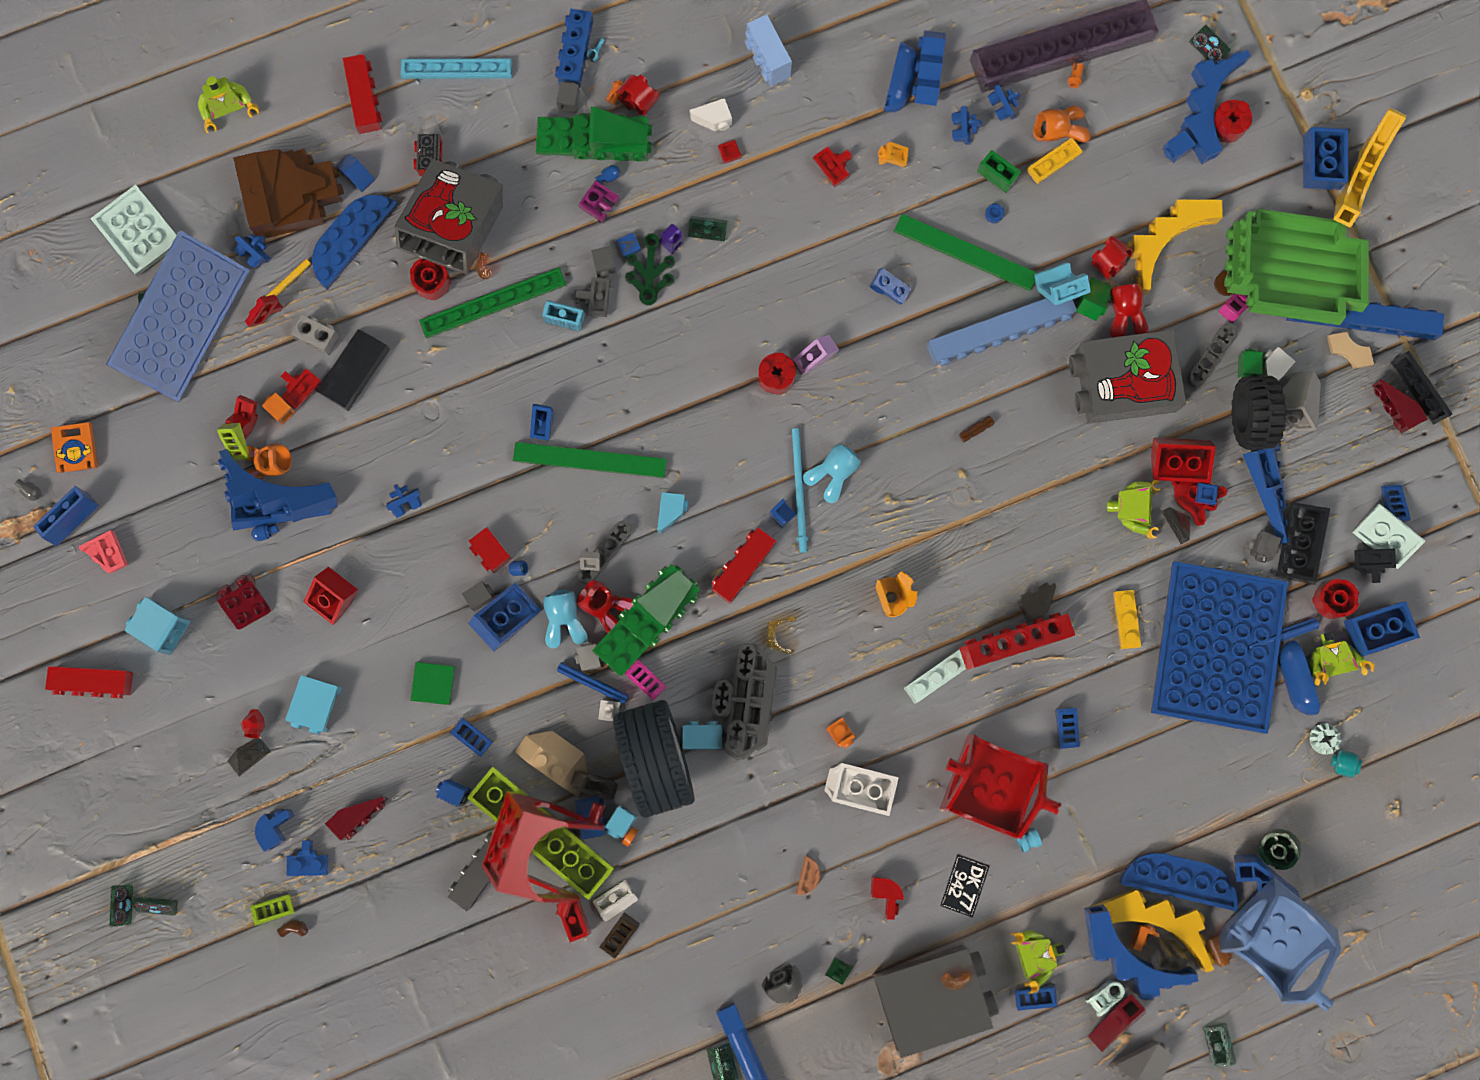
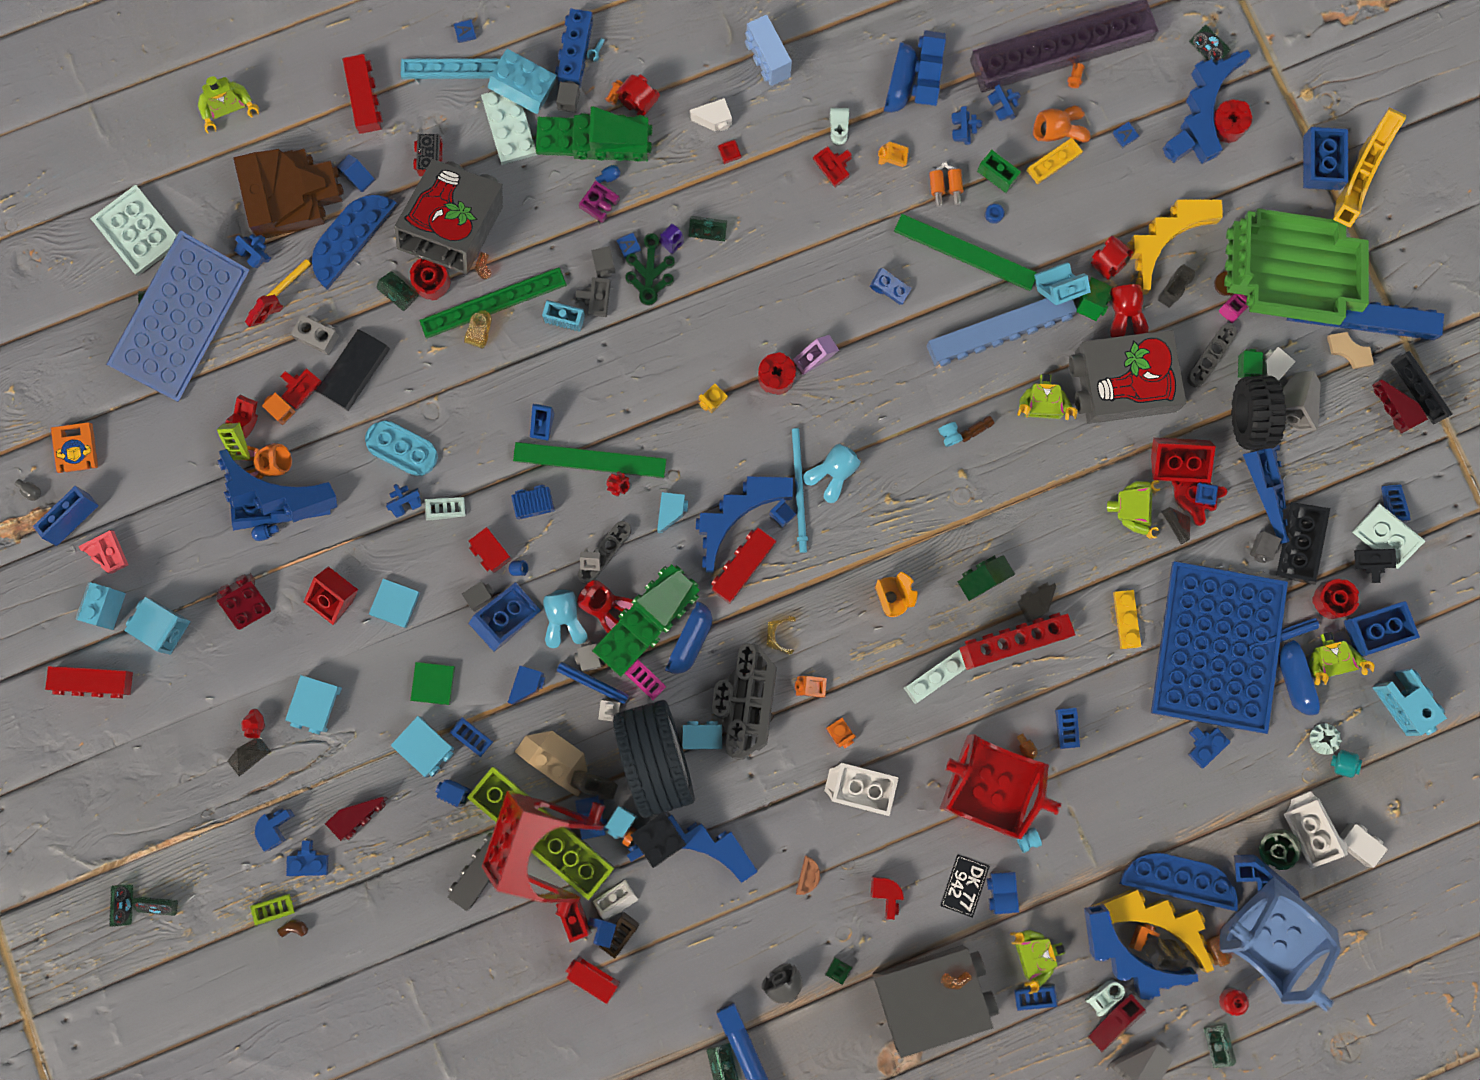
(100, 606): none -> medium azure slope
(394, 603): none -> medium azure tile
(397, 290): none -> clear green slope
(401, 448): none -> medium azure tile
(423, 747): none -> medium azure panel
(444, 501): none -> light aqua slope
(464, 31): none -> blue tile
(478, 333): none -> clear yellow piece
(508, 128): none -> light aqua plate
(522, 81): none -> medium azure brick
(526, 684): none -> blue slope
(532, 502): none -> blue brick
(592, 979): none -> red window
(604, 931): none -> blue panel
(618, 483): none -> red gear
(658, 839): none -> black brick
(690, 640): none -> blue brick
(712, 398): none -> yellow bracket
(716, 525): none -> blue arch
(725, 850): none -> blue arch
(810, 686): none -> orange bracket
(839, 123): none -> light aqua piece
(937, 184): none -> orange piece
(950, 434): none -> medium azure wheel
(986, 576): none -> dark green brick
(1003, 892): none -> blue brick
(1027, 747): none -> clear orange cylinder
(1046, 401): none -> lime torso
(1125, 134): none -> blue tile
(1176, 286): none -> clear smoke brick
(1207, 745): none -> blue hinge
(1231, 996): none -> red head
(1314, 830): none -> white slope
(1362, 845): none -> white brick
(1413, 707): none -> medium azure torso

